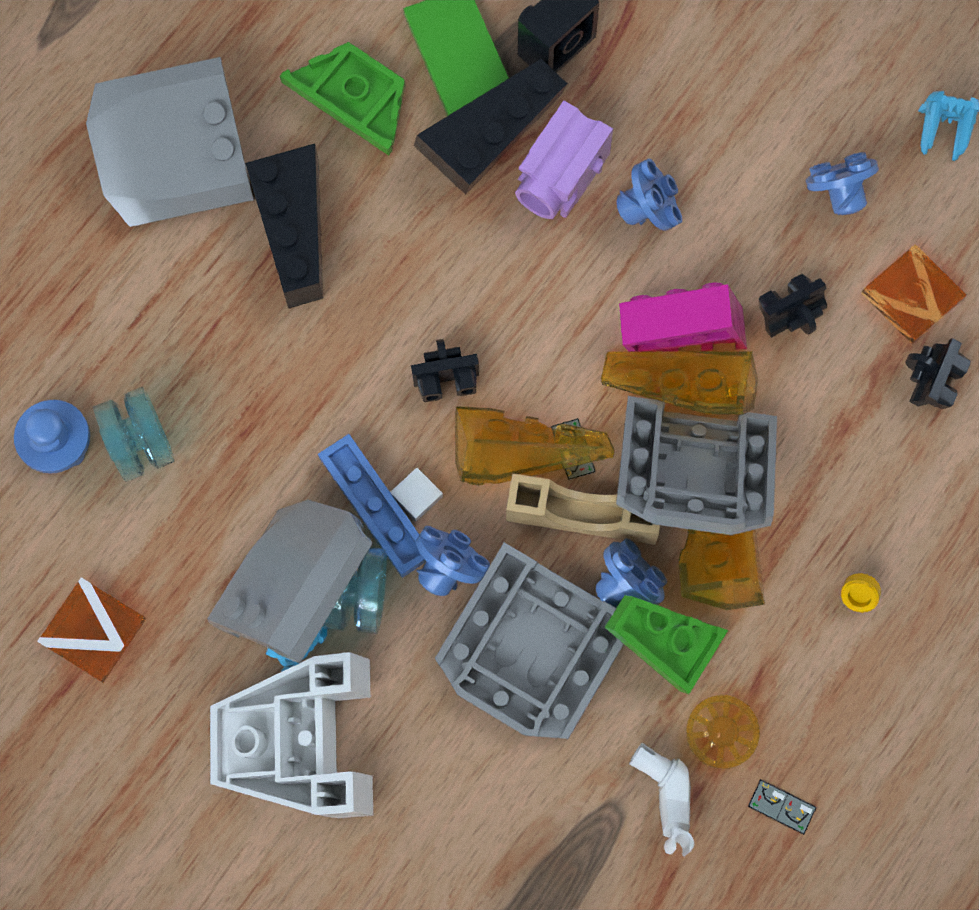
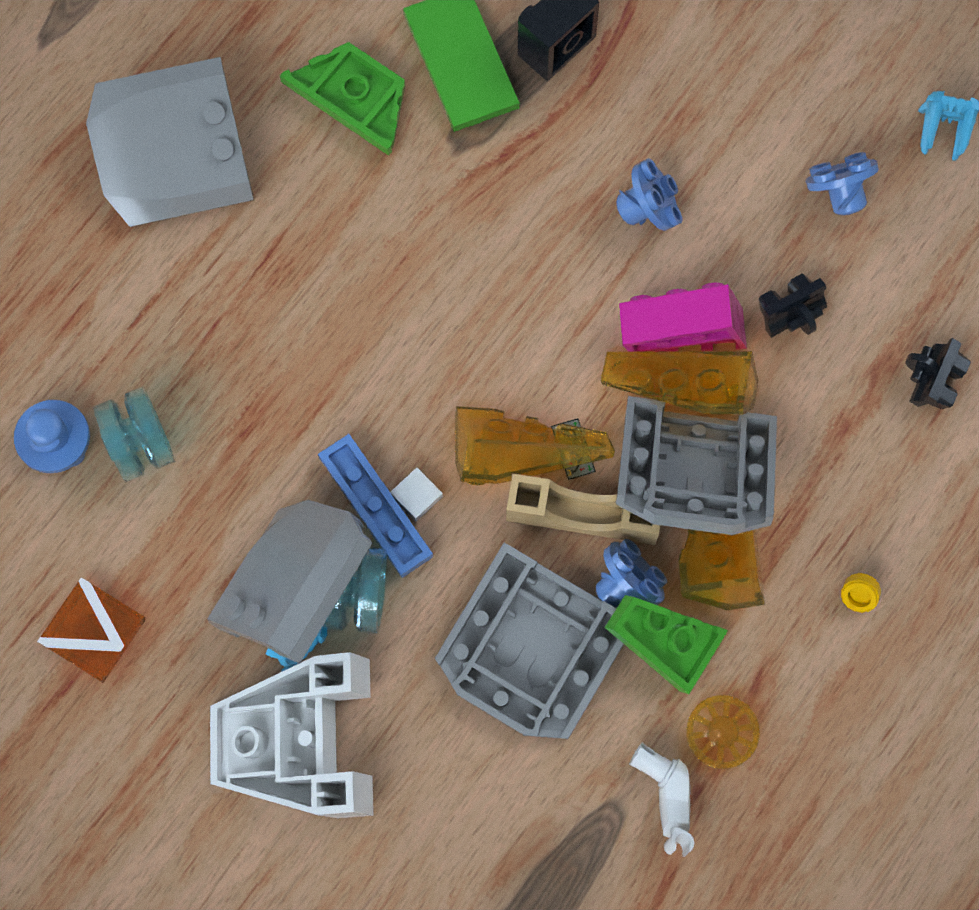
(290, 211): black wedge -> none
(445, 366): black hips -> none
(448, 561): medium blue plate -> none
(482, 131): black wedge -> none
(563, 162): lavender piece -> none
(782, 807): light grey sticker -> none
(913, 294): clear orange tile -> none

